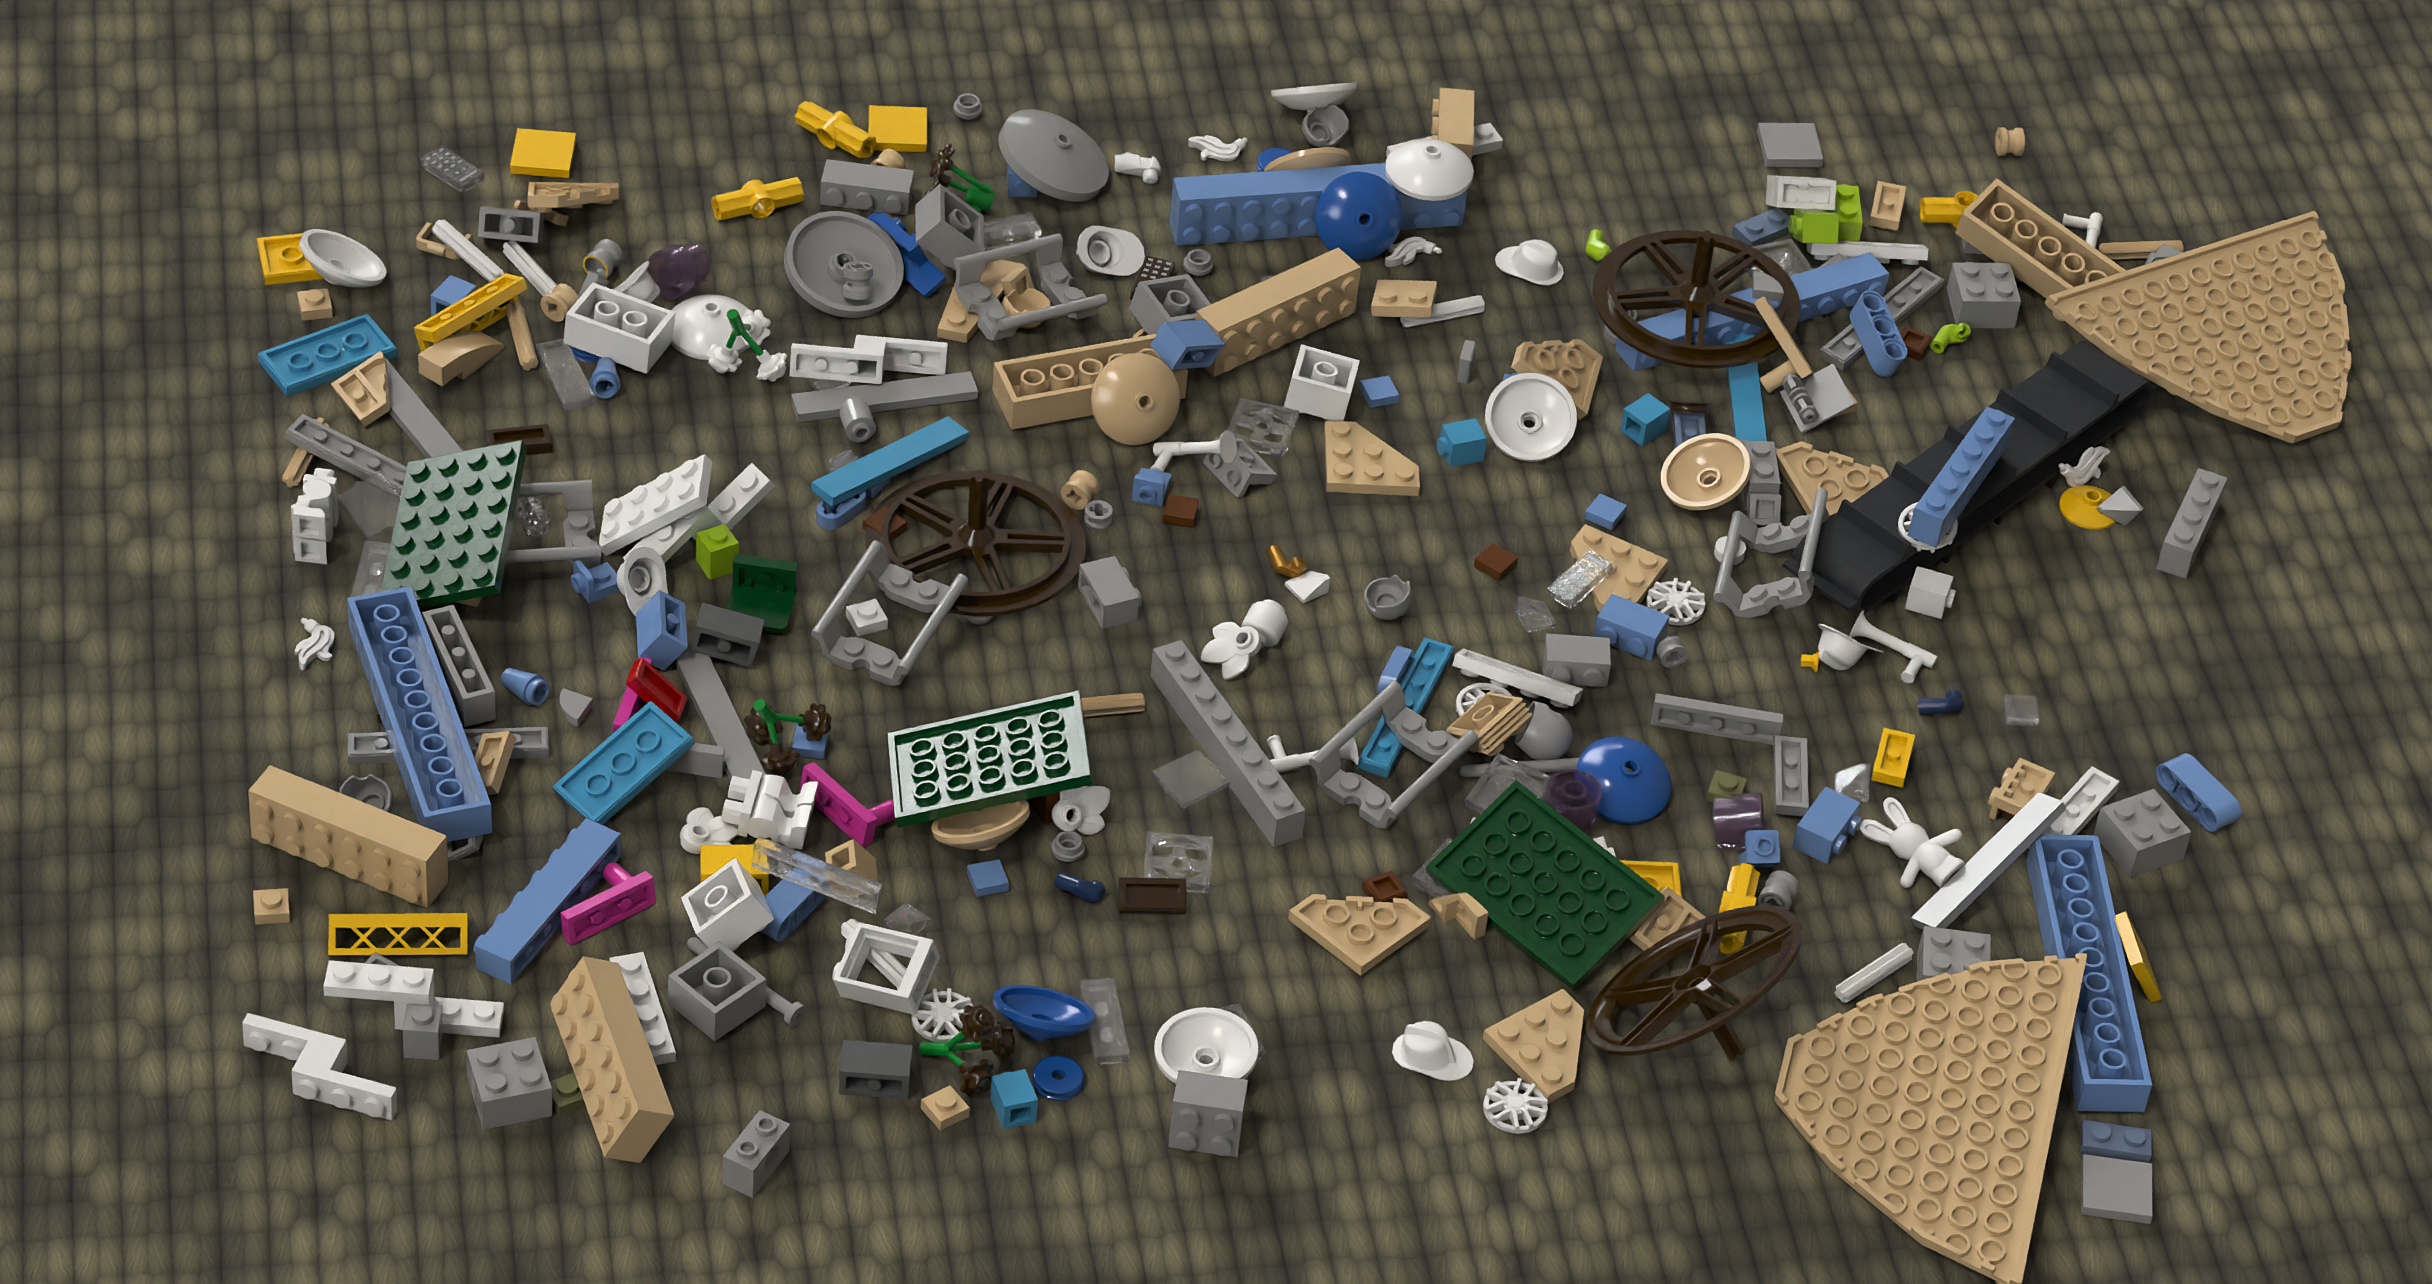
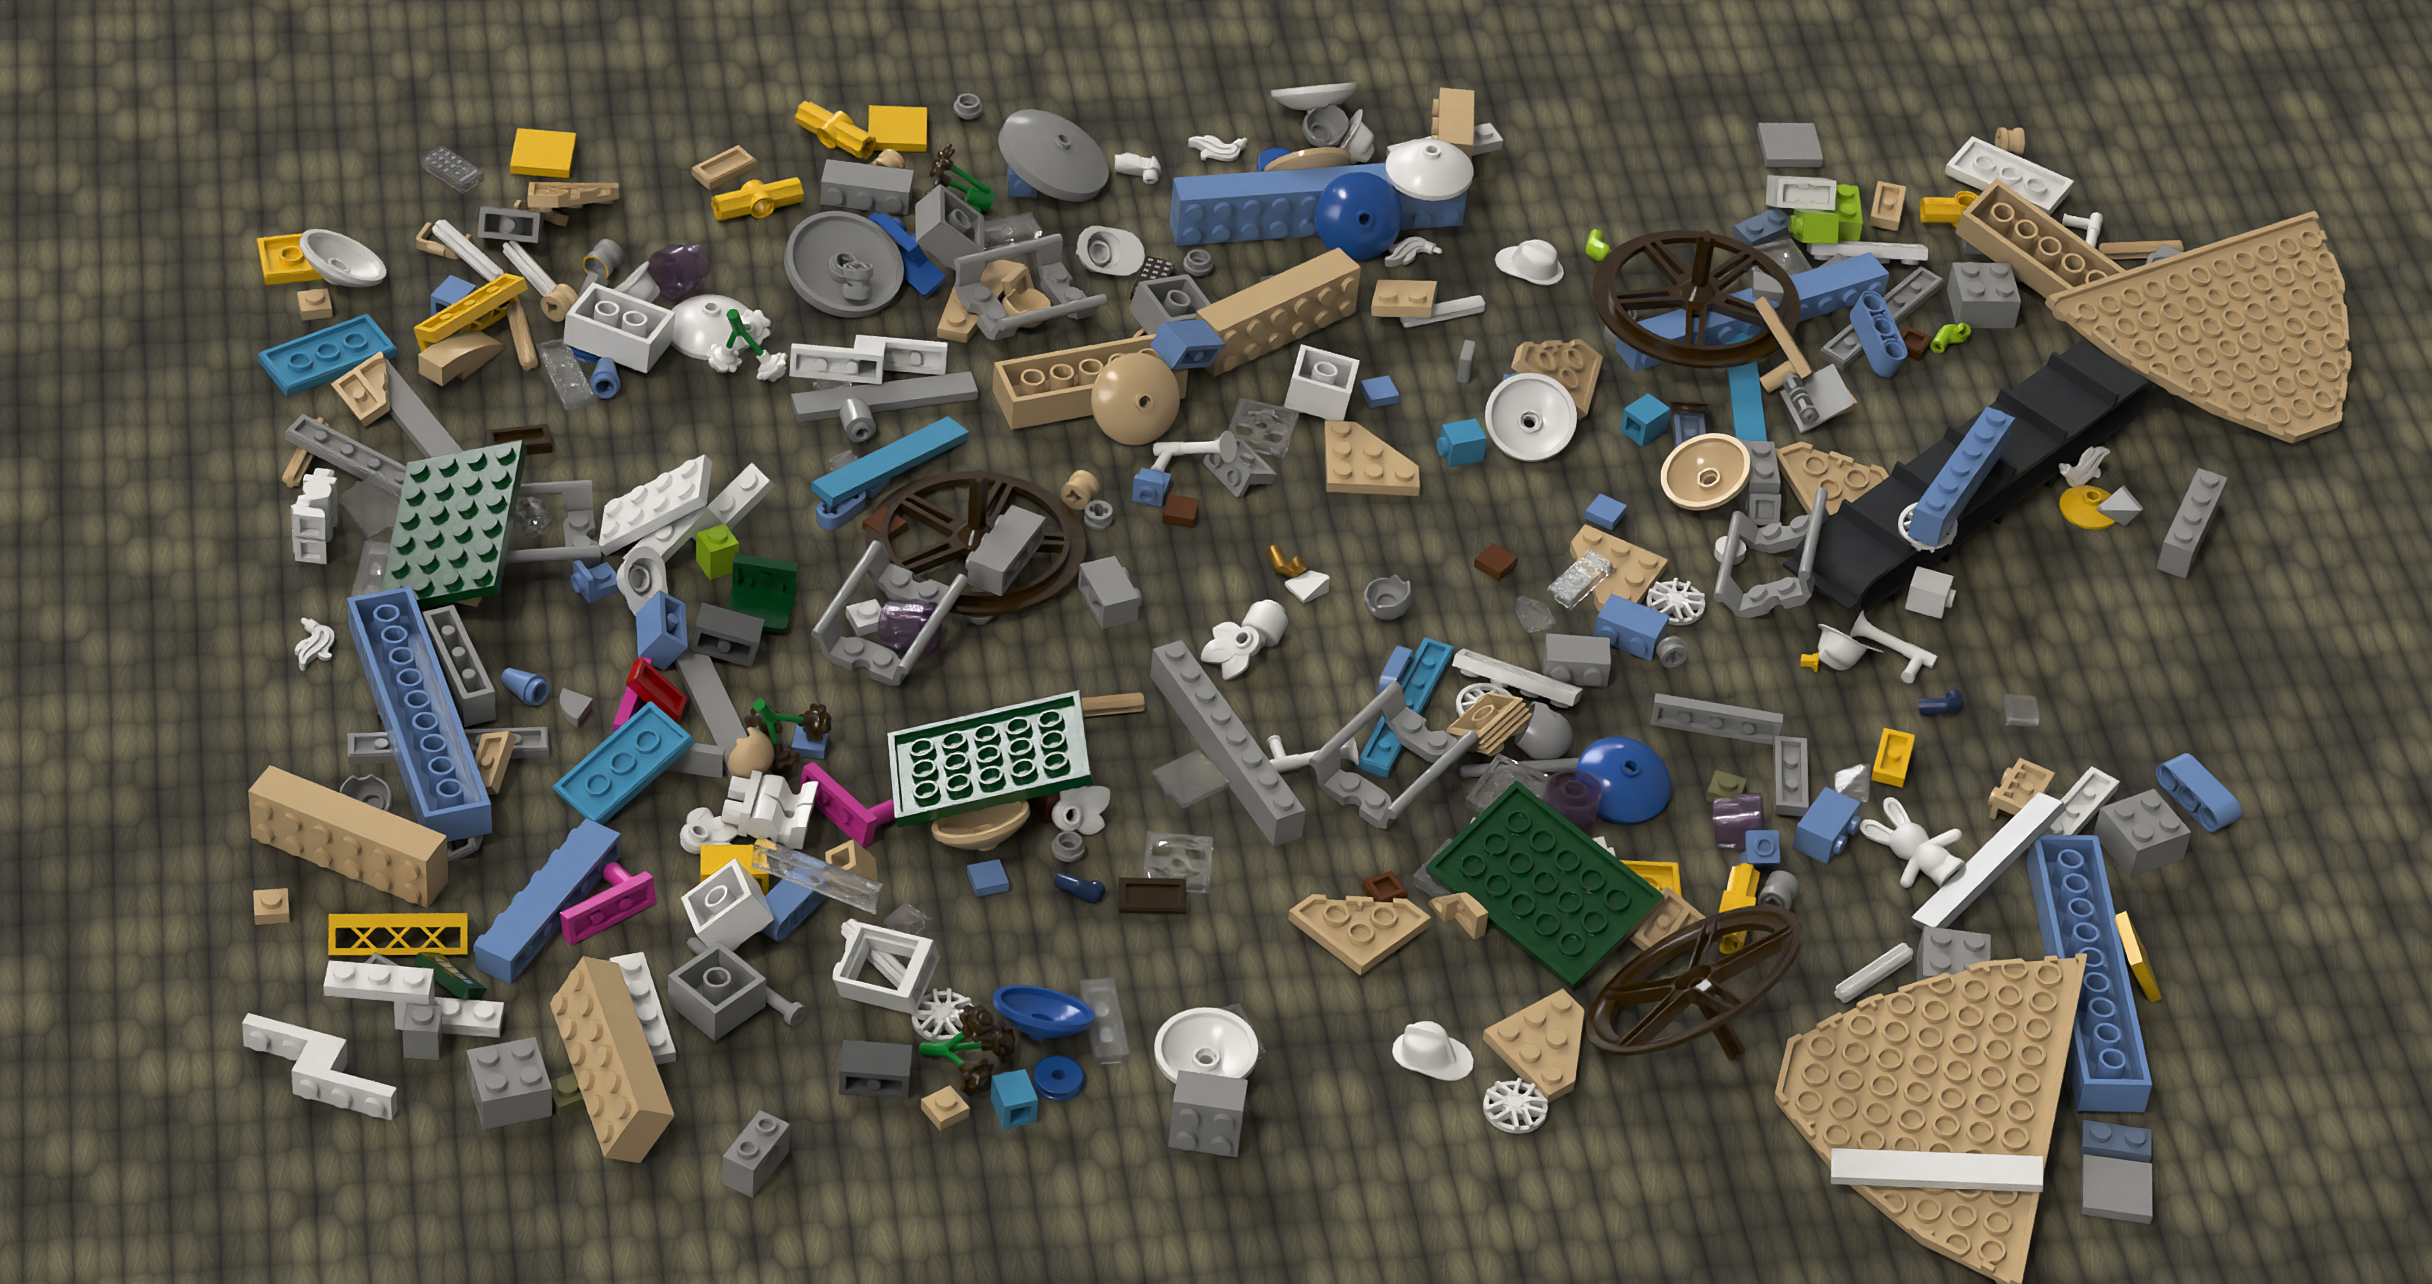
(450, 976): none -> dark green tile
(723, 167): none -> tan tile
(751, 754): none -> tan hair
(903, 621): none -> clear purple piece
(1005, 550): none -> light grey brick
(1358, 140): none -> white piece
(1937, 1170): none -> white tile
(1982, 163): none -> white plate

